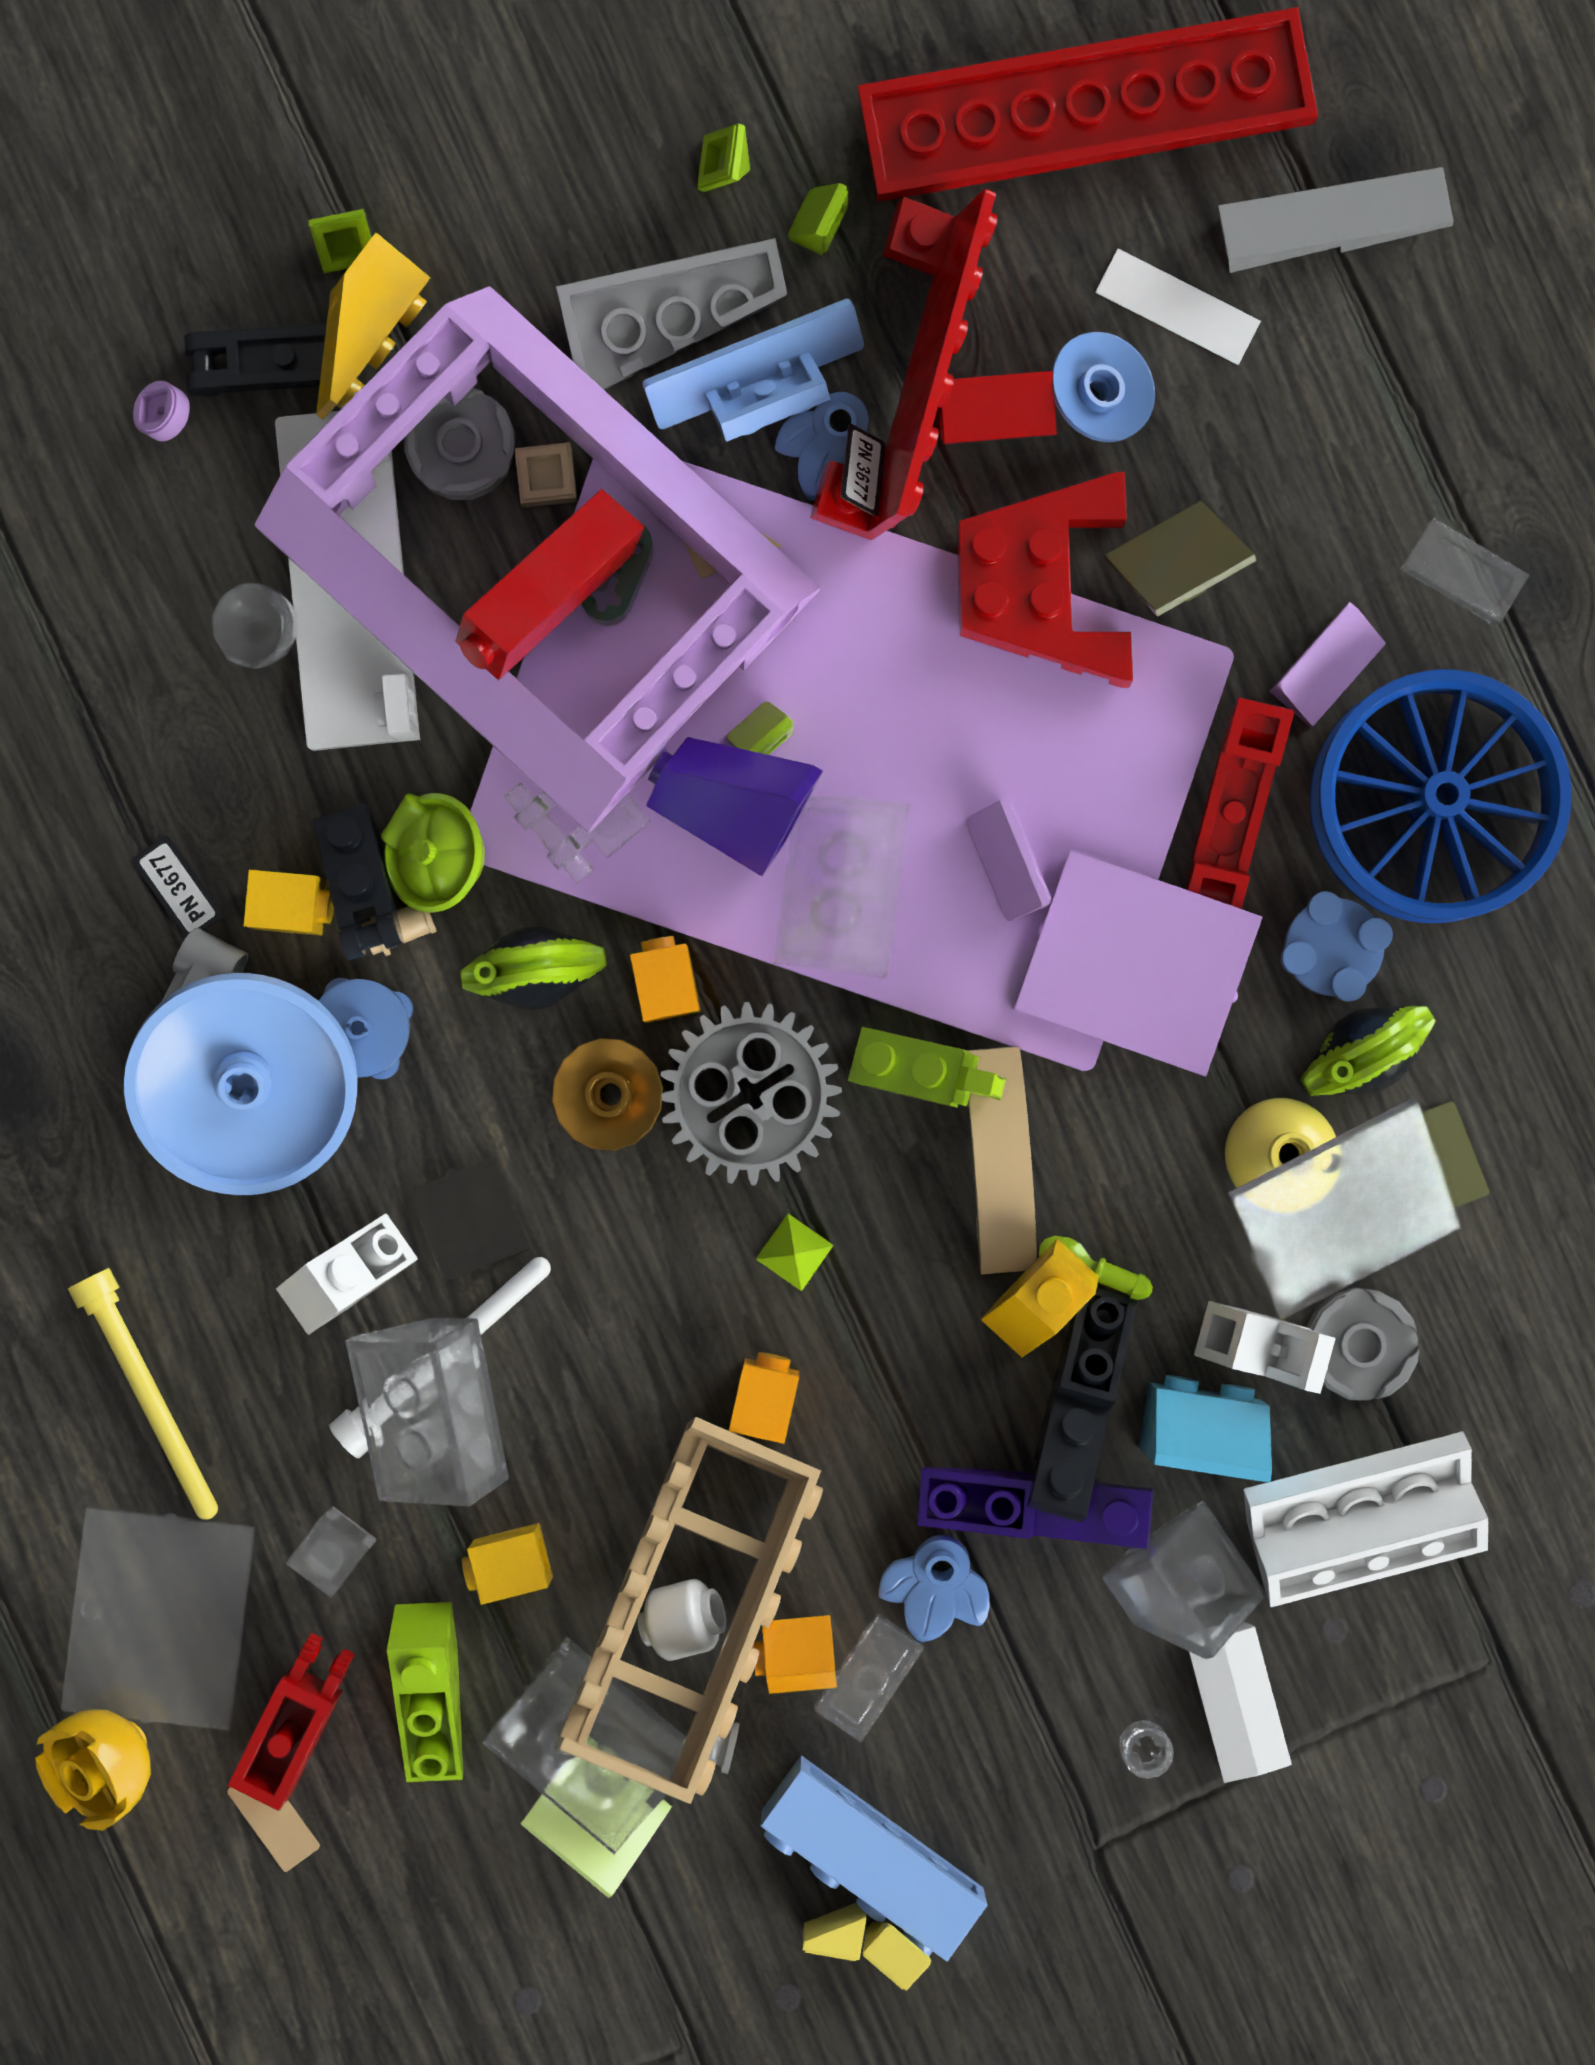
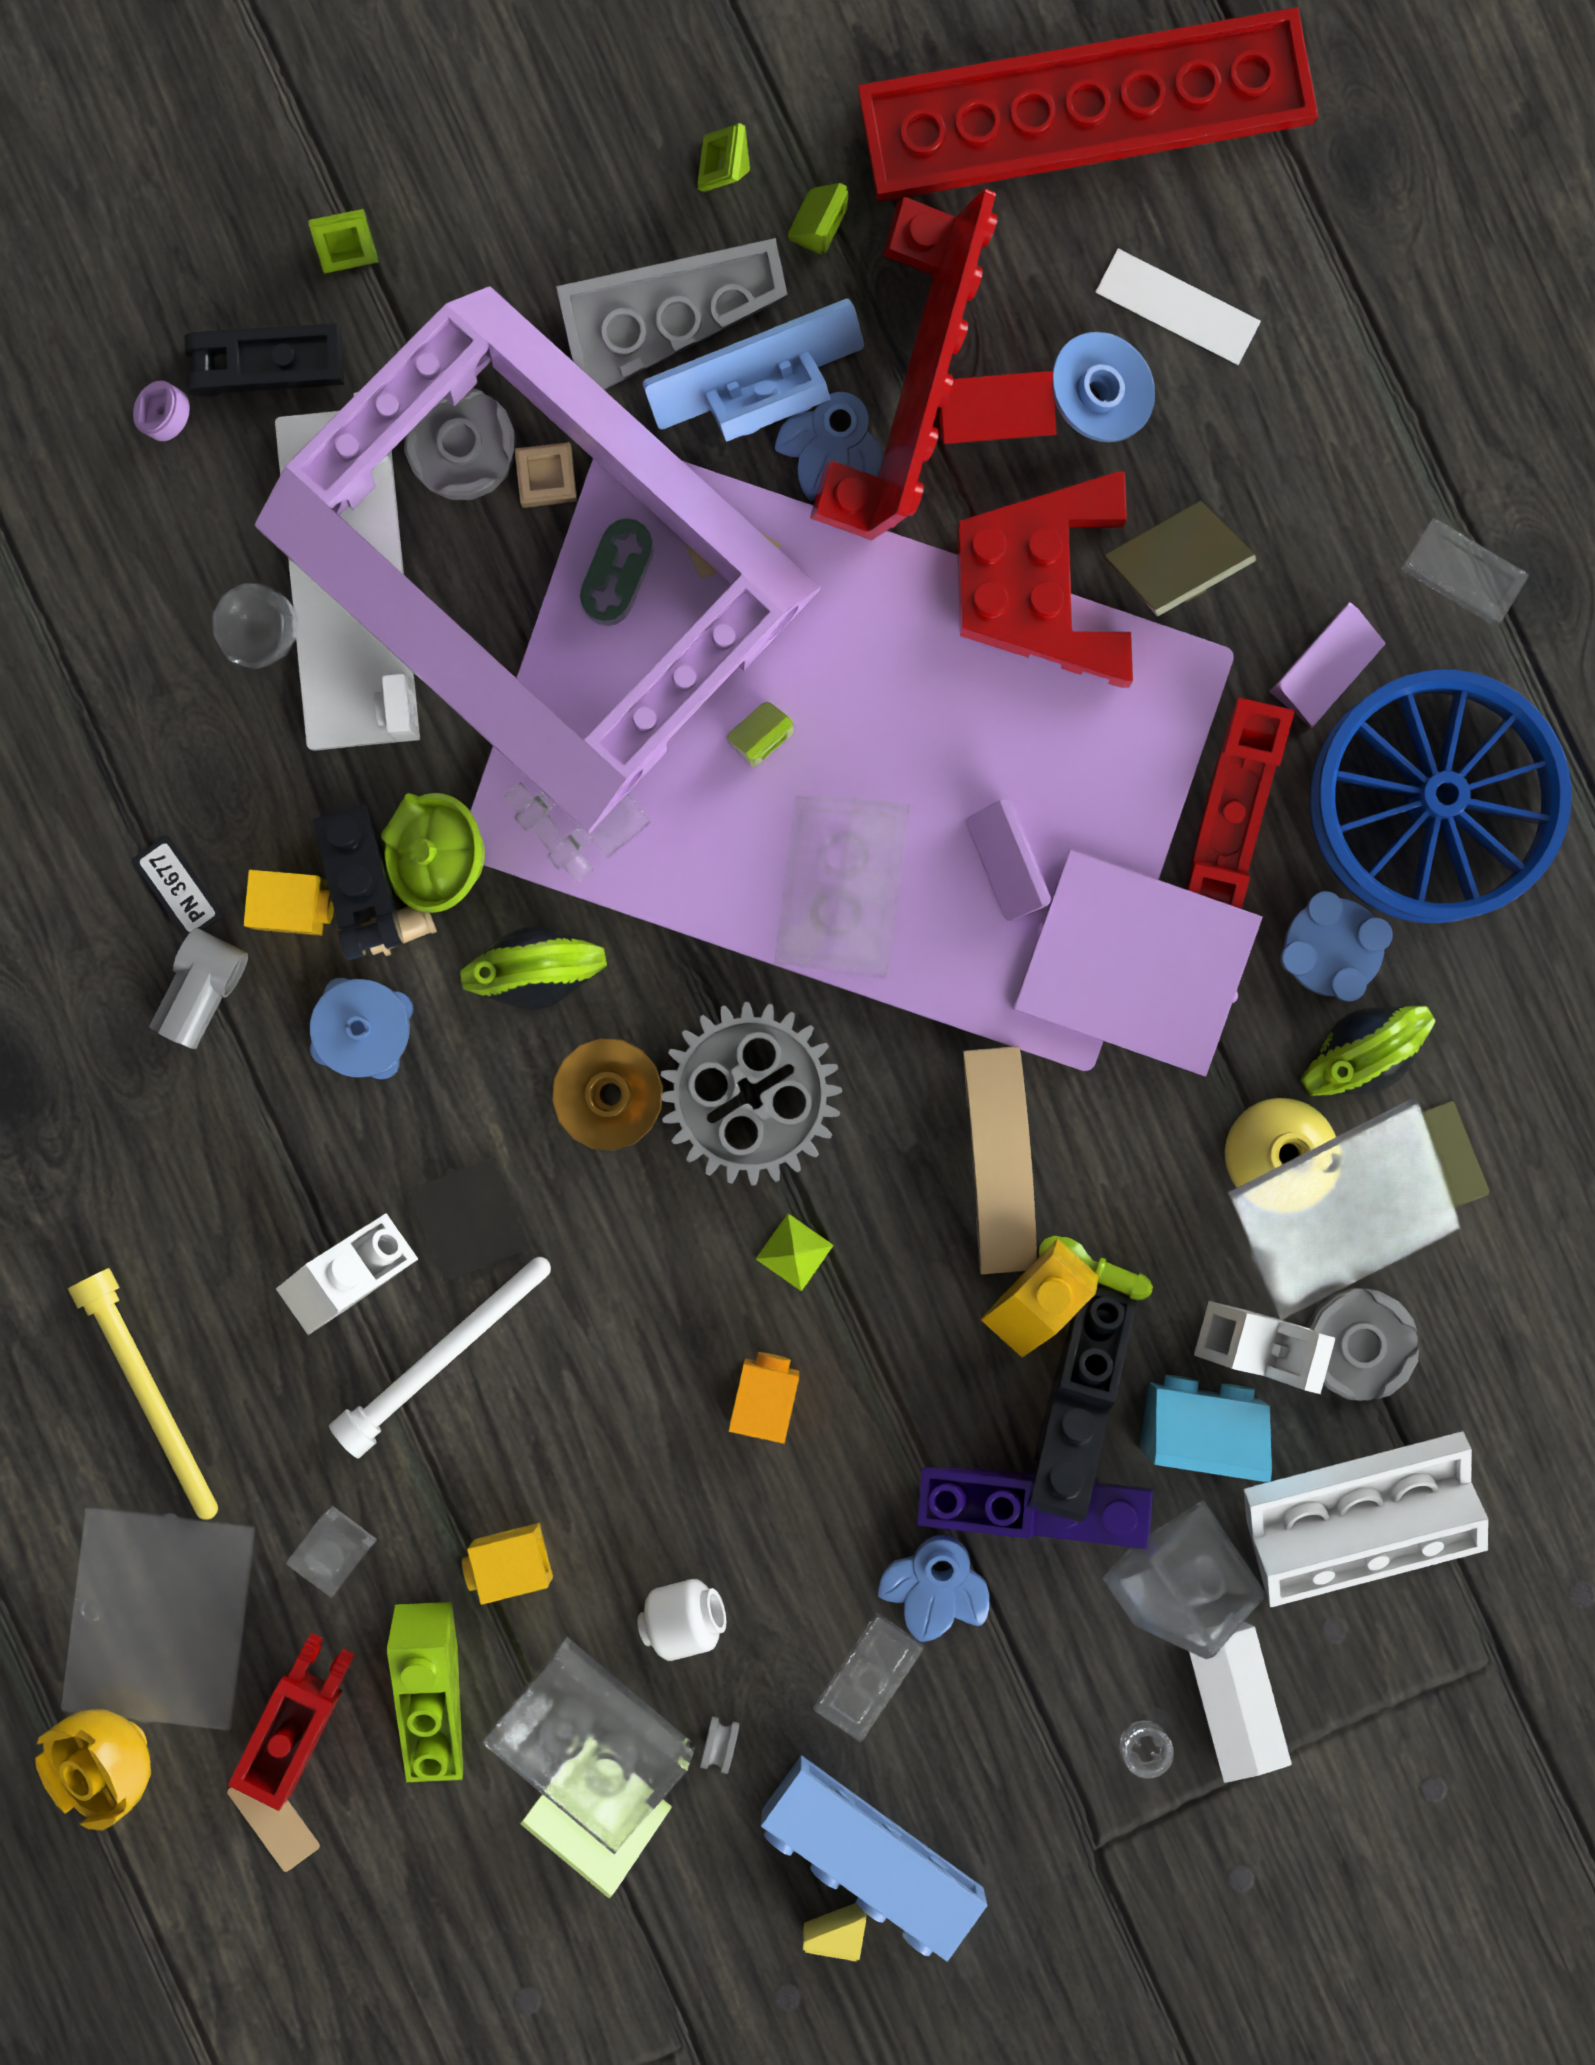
(241, 1084): light blue dish -> none
(362, 311): yellow slope -> none
(428, 1412): clear slope -> none
(548, 585): red brick -> none
(664, 980): light orange brick -> none
(732, 798): dark purple slope -> none
(756, 1608): tan window -> none
(797, 1655): light orange brick -> none
(863, 470): sticker -> none
(894, 1954): light yellow slope -> none
(921, 1069): lime hinge -> none
(1334, 217): light grey slope -> none

